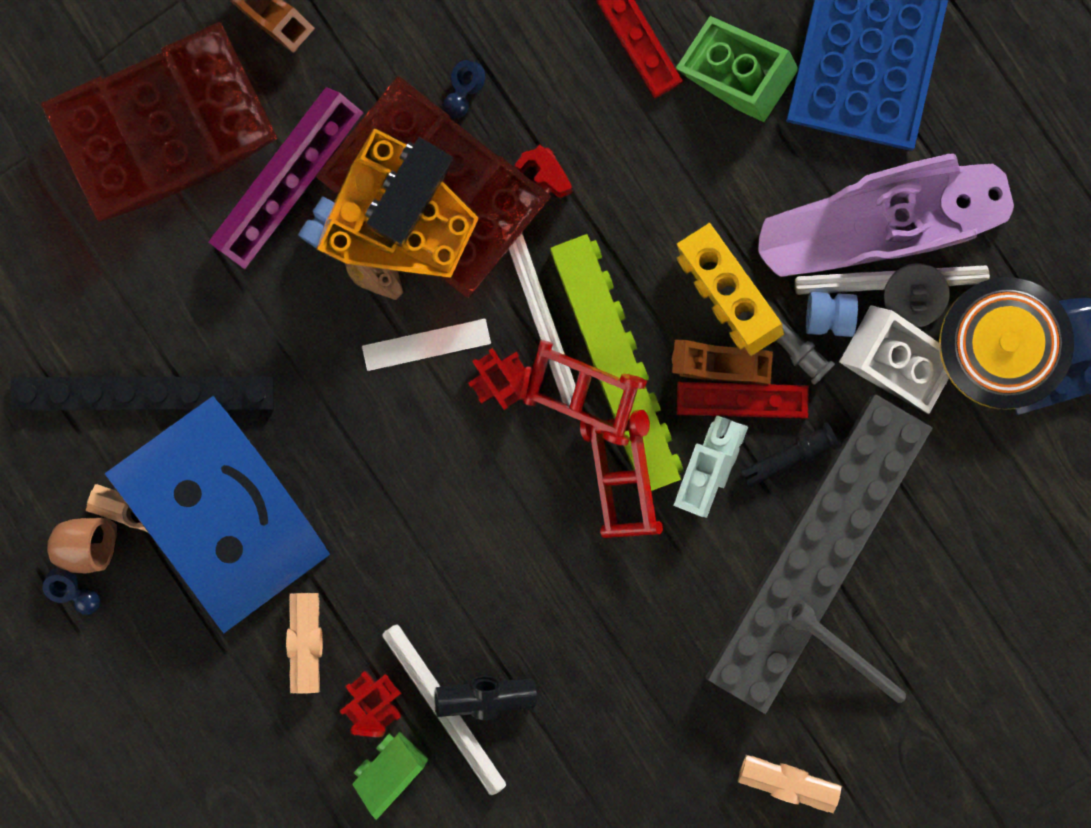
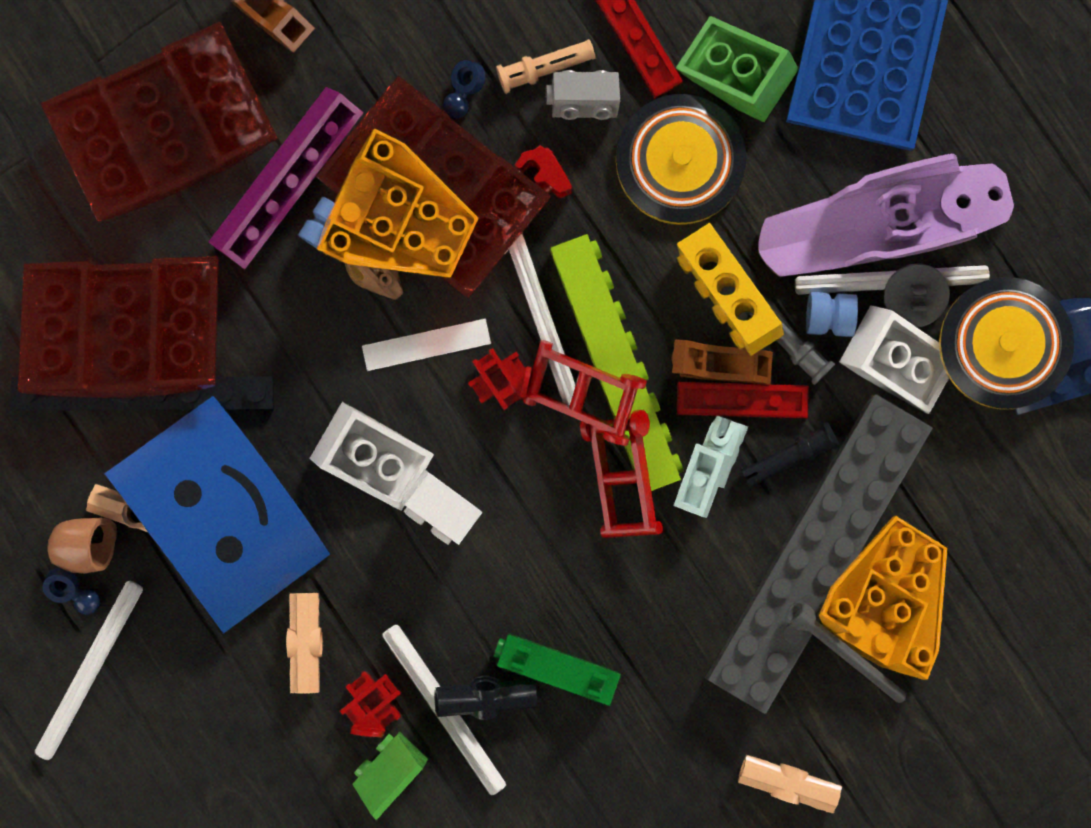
(88, 670): none -> white axle
(119, 328): none -> clear red slope
(370, 456): none -> white slope
(408, 191): black brick -> none
(441, 507): none -> white brick
(557, 668): none -> green brick
(583, 52): none -> light nougat pin
(584, 94): none -> light grey brick
(680, 159): none -> dish
(891, 600): none -> light orange wedge

